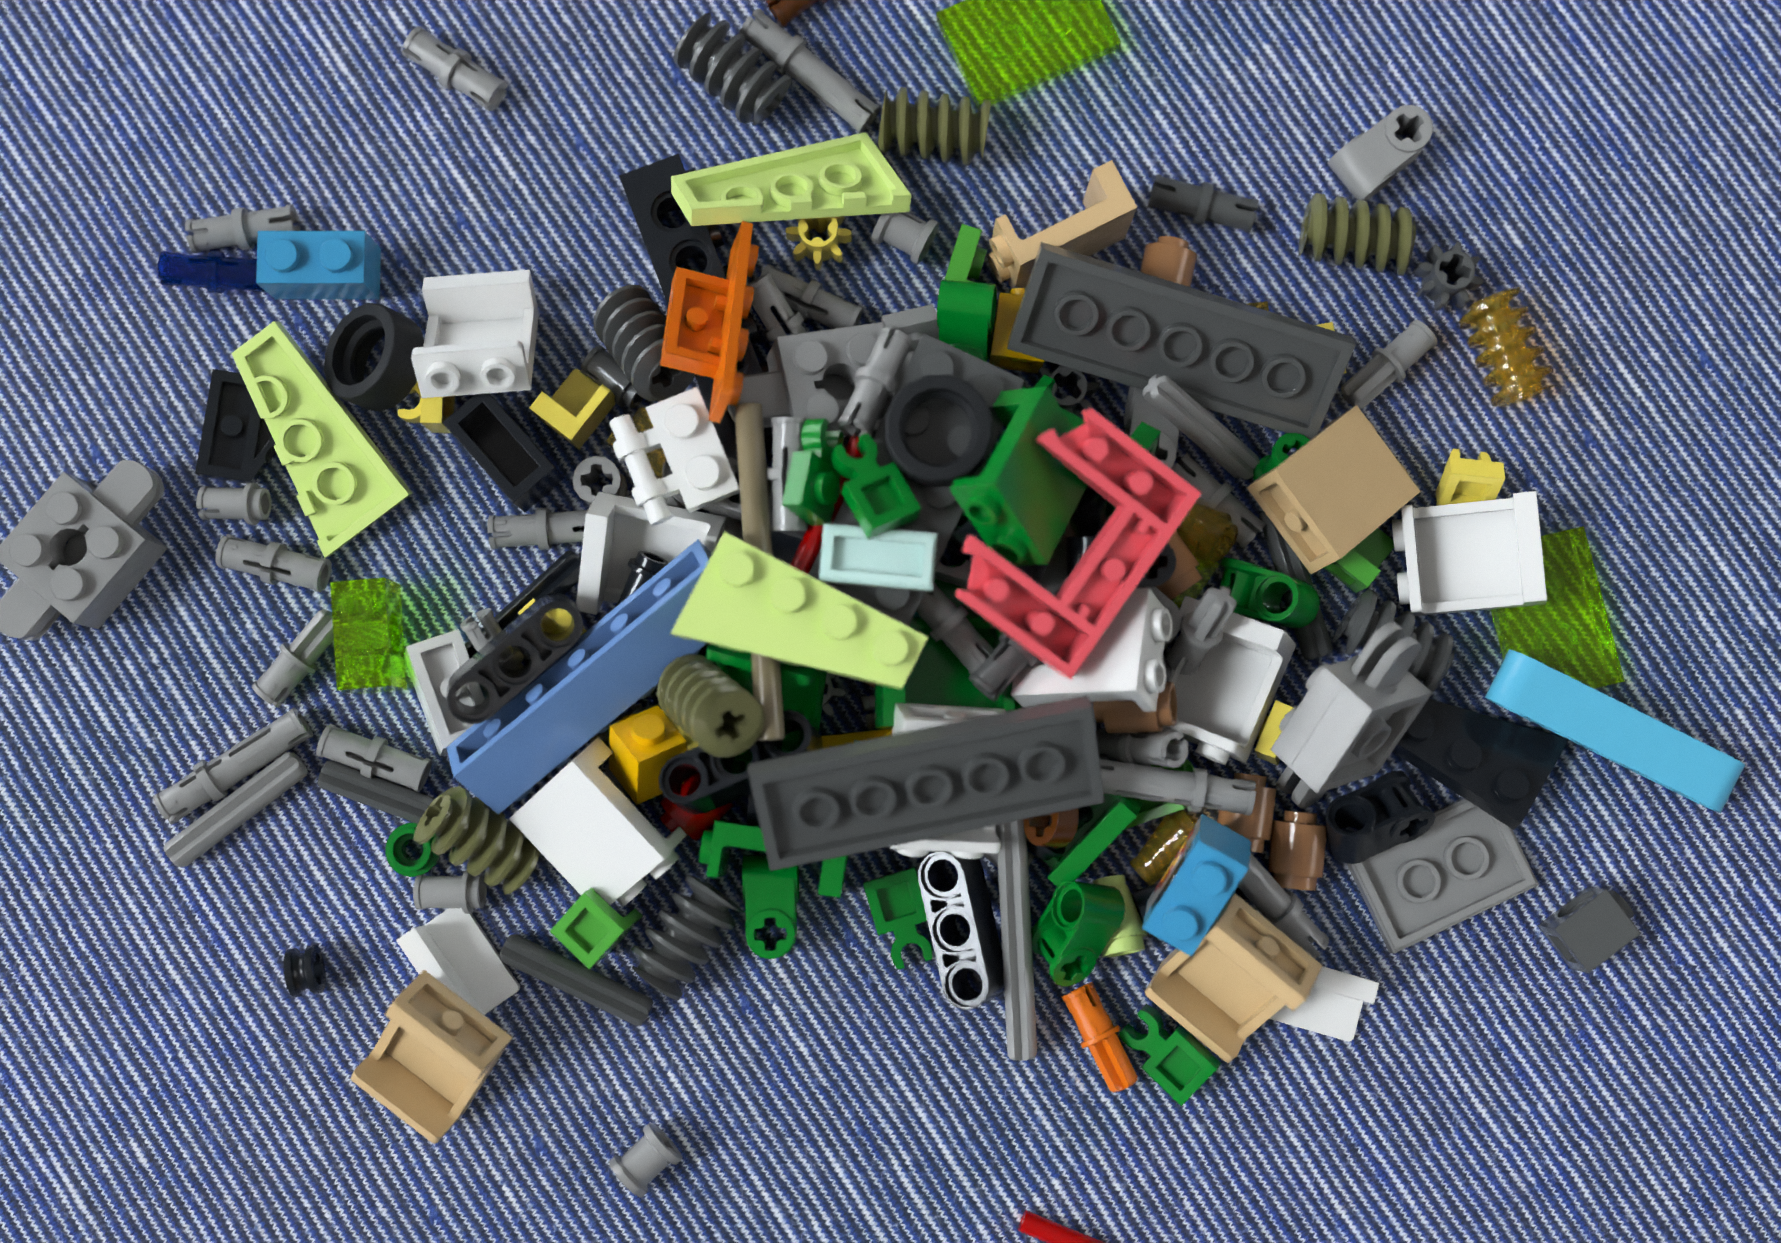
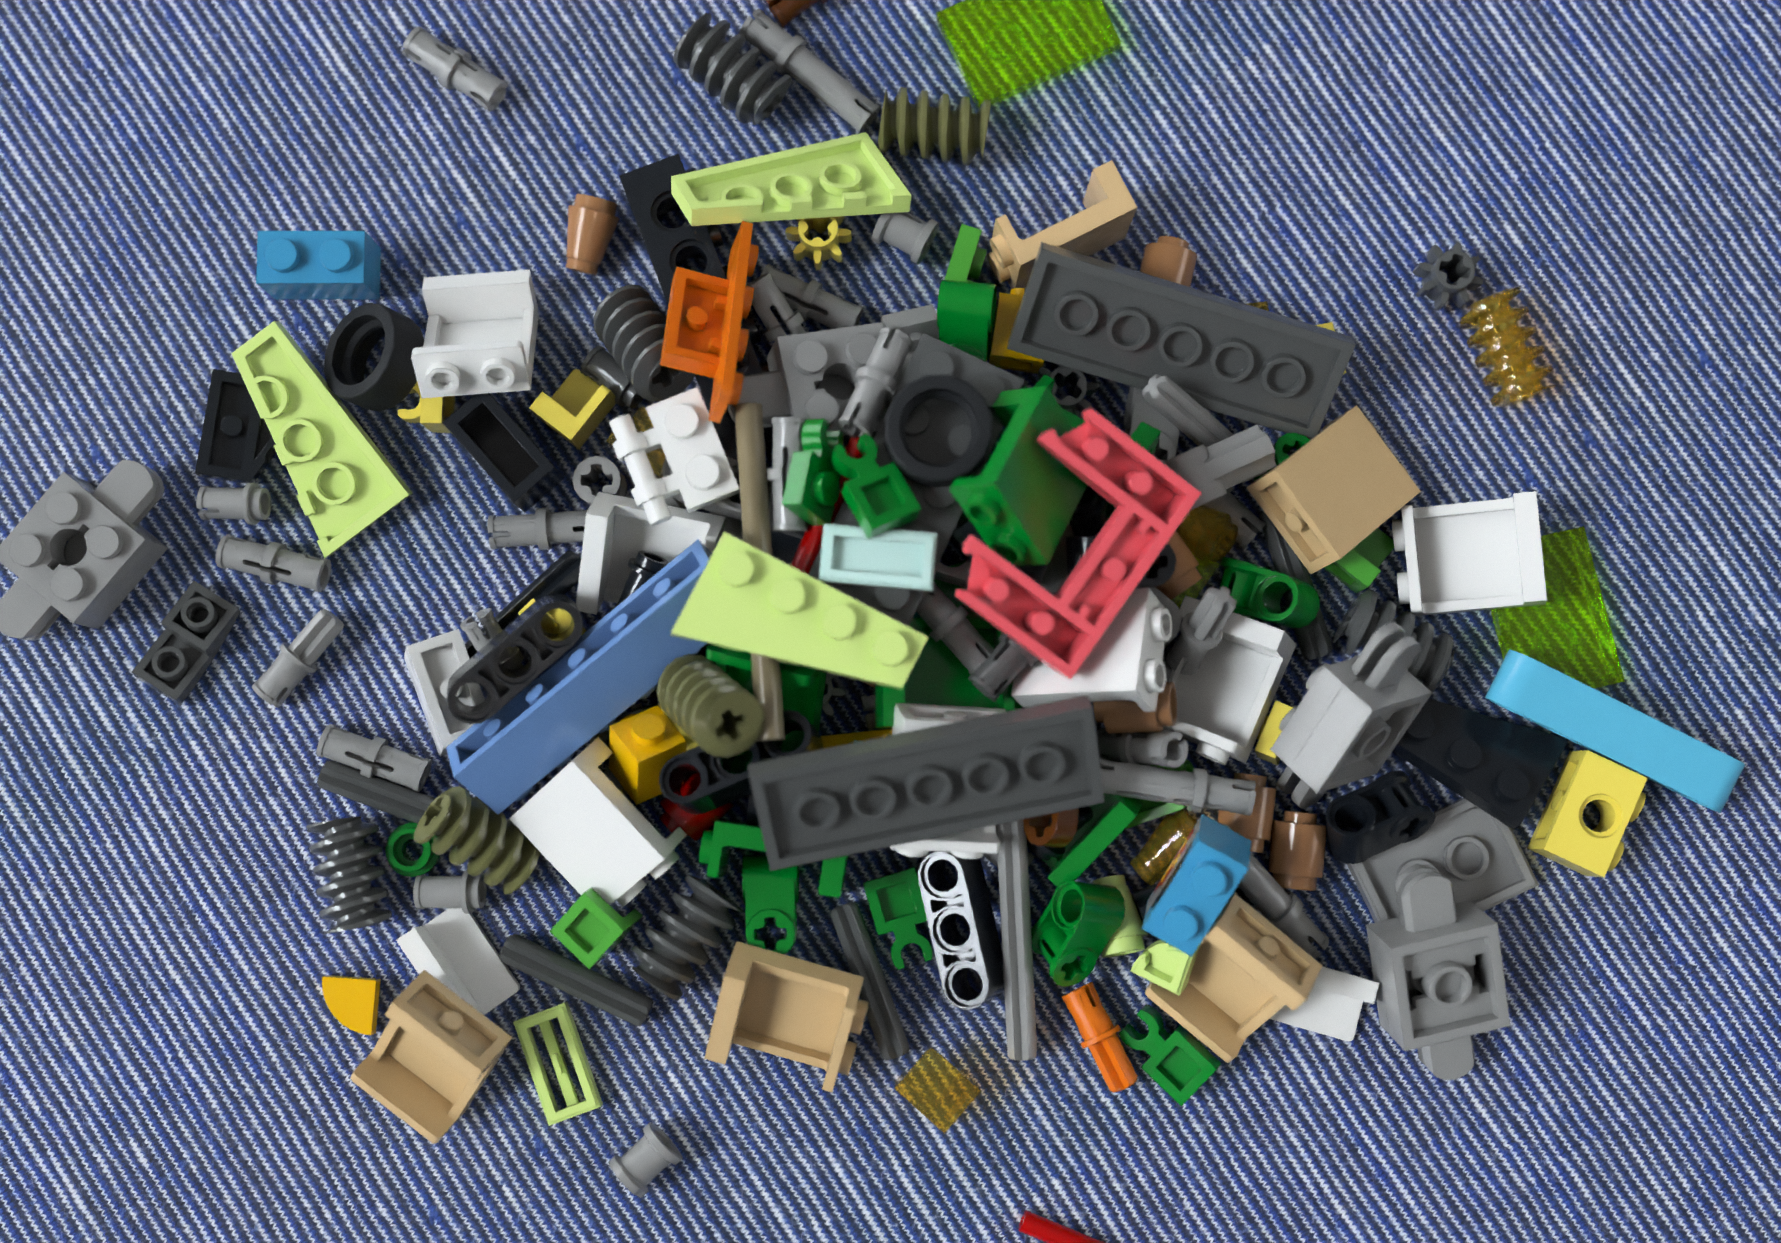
(188, 644): none -> dark grey slope
(208, 271): clear blue pin -> none
(214, 778): light grey pin -> none
(235, 809): light grey axle -> none
(238, 228): light grey pin -> none
(304, 971): black bush -> none
(349, 873): none -> dark grey piece
(353, 1001): none -> yellow tile
(368, 636): clear neon green brick -> none
(577, 1054): none -> yellowish green tile
(589, 232): none -> medium nougat cone
(788, 1011): none -> tan panel
(864, 962): none -> dark grey axle
(937, 1089): none -> clear yellow panel
(1165, 966): none -> yellowish green tile
(1203, 203): dark grey pin -> none
(1225, 463): none -> light grey piece
(1358, 232): olive piece -> none
(1378, 155): light grey piece -> none
(1389, 364): light grey axle -> none
(1459, 968): none -> light grey brick
(1469, 479): light yellow tile -> none
(1561, 828): none -> light yellow brick
(1590, 928): dark grey brick -> none

